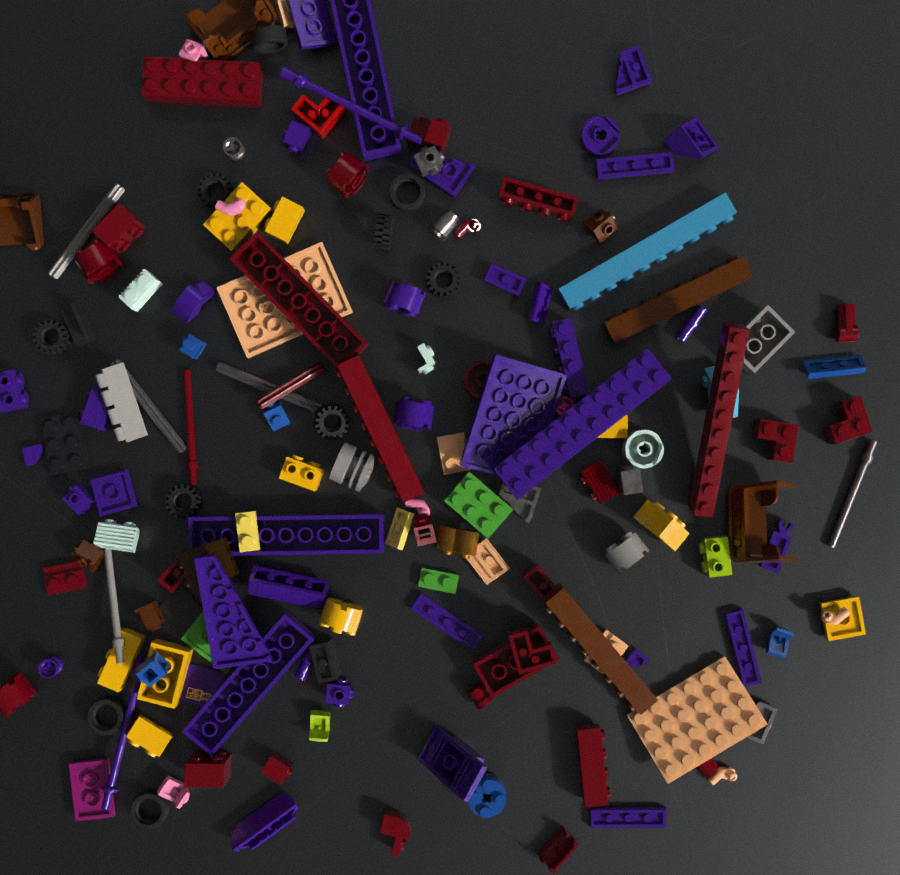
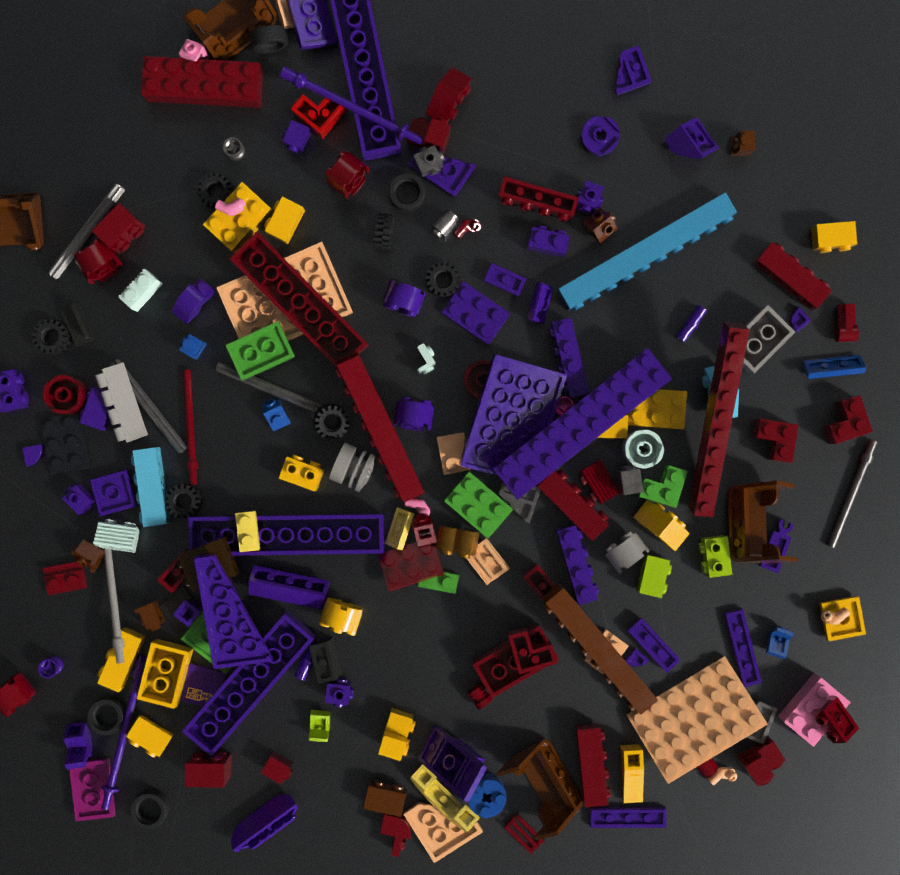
(54, 394): none -> dark red brick
(79, 745): none -> dark purple brick
(151, 486): none -> medium azure brick
(152, 669): blue brick -> none
(174, 791): bright pink bracket -> none
(188, 612): none -> dark purple brick
(260, 350): none -> bright green plate
(290, 385): dark red axle -> none
(385, 798): none -> reddish brown brick
(394, 740): none -> yellow brick
(410, 565): none -> dark red plate
(437, 832): none -> light nougat plate
(443, 800): none -> light yellow slope
(446, 621): dark purple tile -> none
(448, 95): none -> dark red brick
(476, 313): none -> dark purple plate
(535, 845): none -> dark red tile
(548, 241): none -> dark purple brick
(552, 784): none -> reddish brown windscreen
(558, 849): dark red hinge -> none
(574, 504): none -> dark red brick
(577, 568): none -> dark purple brick
(589, 197): none -> dark purple brick
(632, 773): none -> yellow slope
(634, 165): dark purple plate -> none
(653, 576): none -> lime brick
(653, 645): none -> dark purple plate
(661, 410): none -> yellow plate
(669, 488): none -> bright green brick
(675, 301): reddish brown brick -> none
(743, 143): none -> reddish brown brick
(760, 760): none -> dark red brick
(793, 276): none -> dark red brick
(798, 711): none -> bright pink brick
(799, 319): none -> dark purple tile
(834, 236): none -> yellow brick
(835, 721): none -> dark red bracket

